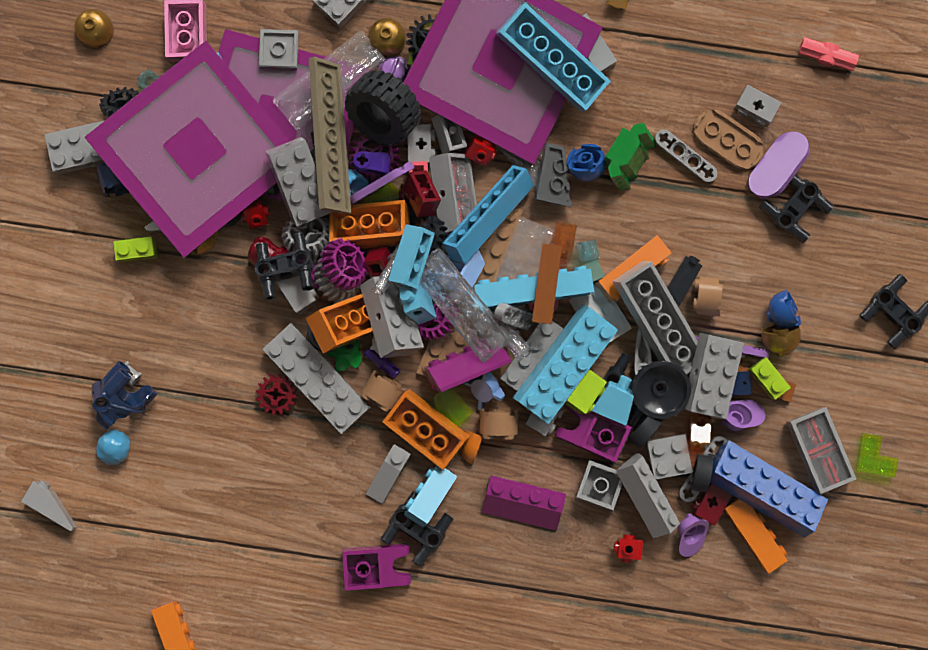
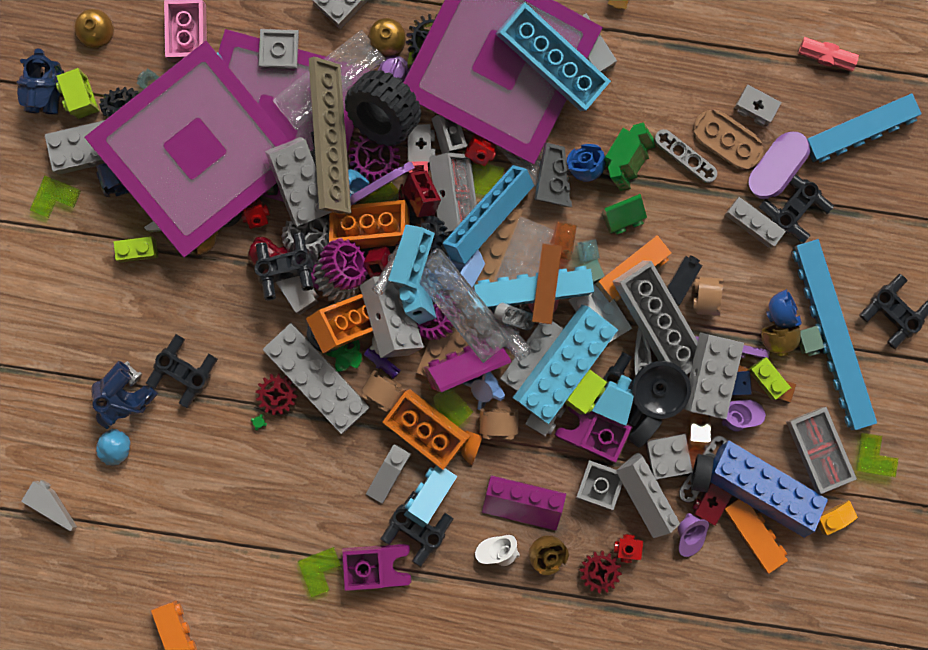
(38, 86): none -> dark blue helmet
(50, 192): none -> clear neon green plate
(77, 93): none -> lime brick
(181, 371): none -> black piece
(258, 422): none -> green piece
(313, 568): none -> clear neon green plate
(375, 162): dark purple piece -> none
(485, 177): none -> clear neon green piece
(498, 550): none -> white piece
(548, 554): none -> pearl gold cylinder
(612, 568): none -> dark red gear
(624, 214): none -> green slope
(755, 223): none -> light grey brick
(811, 341): none -> sand green brick
(834, 334): none -> dark azure brick
(837, 518): none -> light orange slope
(863, 127): none -> dark azure brick

